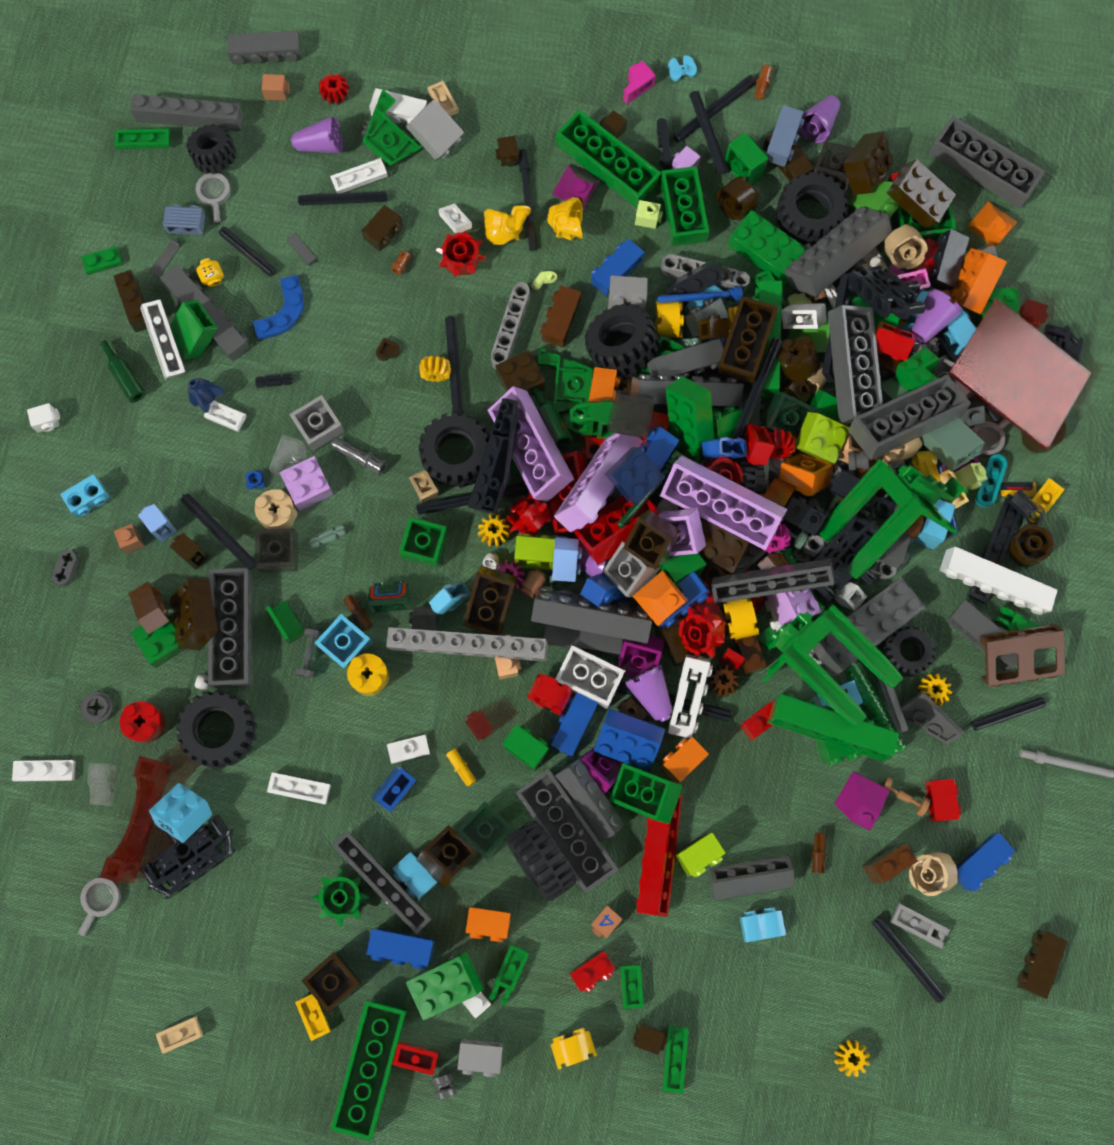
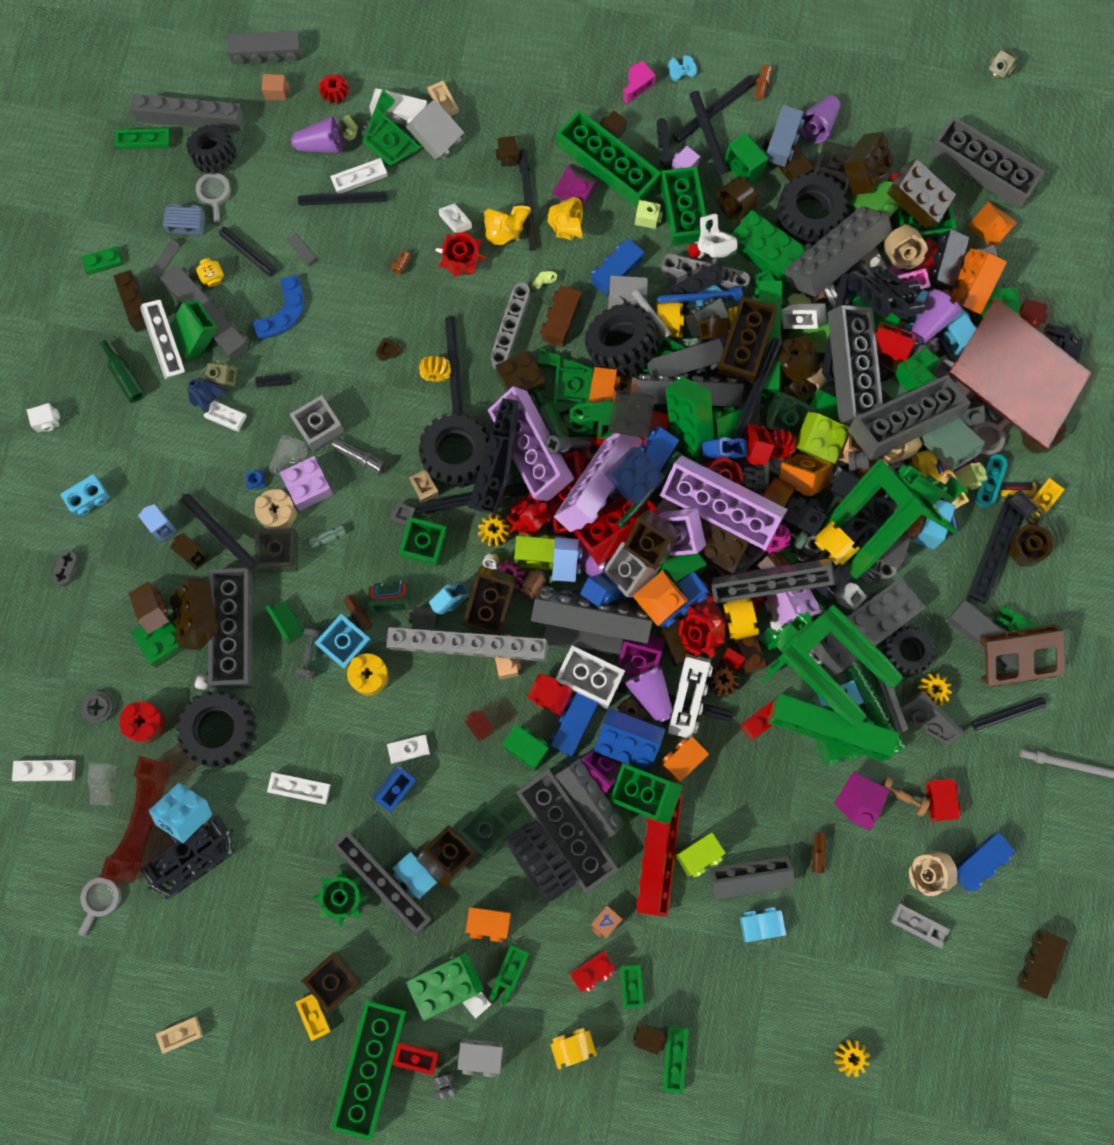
(129, 538): nougat brick -> none
(220, 374): none -> olive brick
(352, 128): none -> yellowish green arm
(382, 228): dark brown brick -> none
(401, 948): blue brick -> none
(402, 513): none -> dark grey plate
(461, 767): yellow axle -> none
(564, 443): none -> dark grey pin
(656, 320): none -> light grey bar
(714, 242): none -> white piece
(836, 543): none -> yellow brick
(889, 863): reddish brown brick -> none
(909, 960): black axle -> none
(998, 580): white brick -> none
(1005, 57): none -> brick

